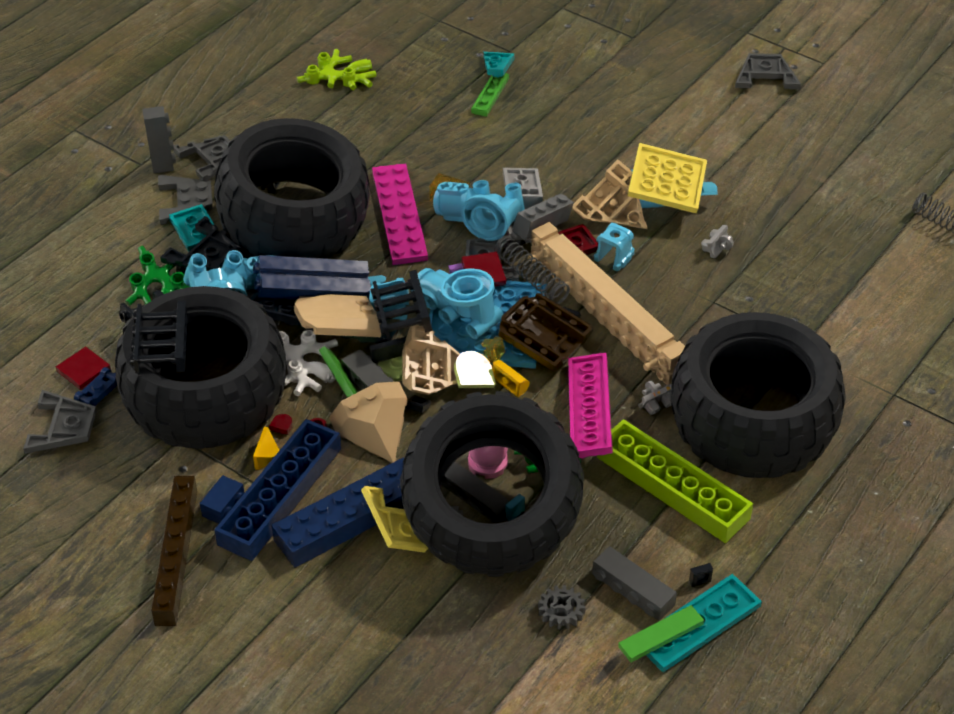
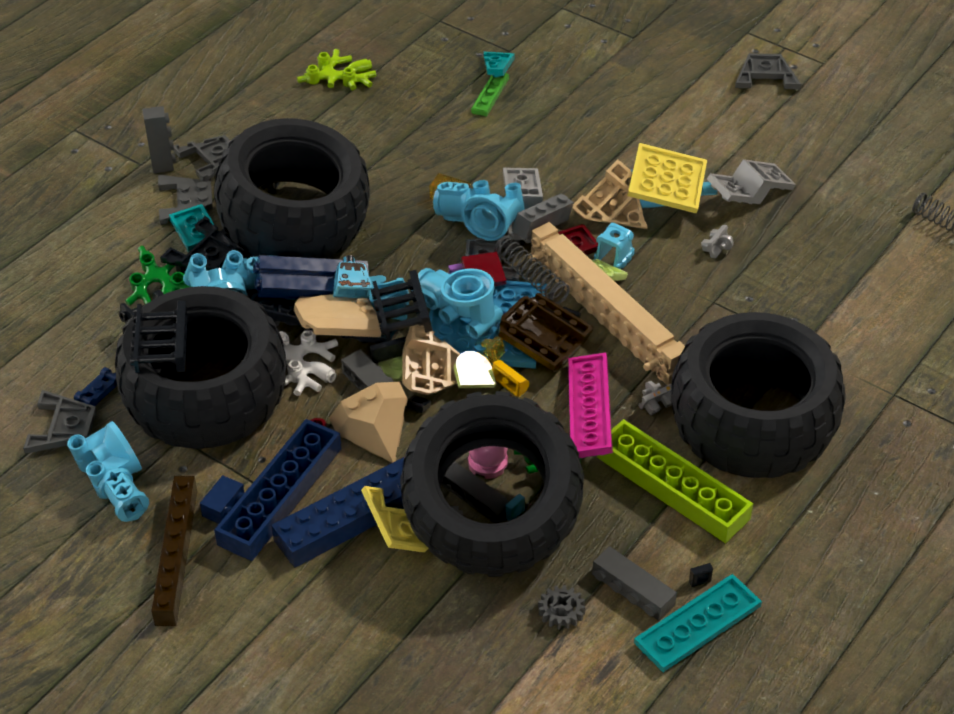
(81, 367): dark red tile -> none
(109, 465): none -> medium azure piece
(265, 449): yellow slope -> none
(281, 423): dark red tile -> none
(338, 371): bright green tile -> none
(351, 279): none -> medium azure torso
(399, 214): dark pink plate -> none
(613, 272): none -> yellowish green tile
(661, 633): bright green tile -> none
(750, 182): none -> light grey bracket

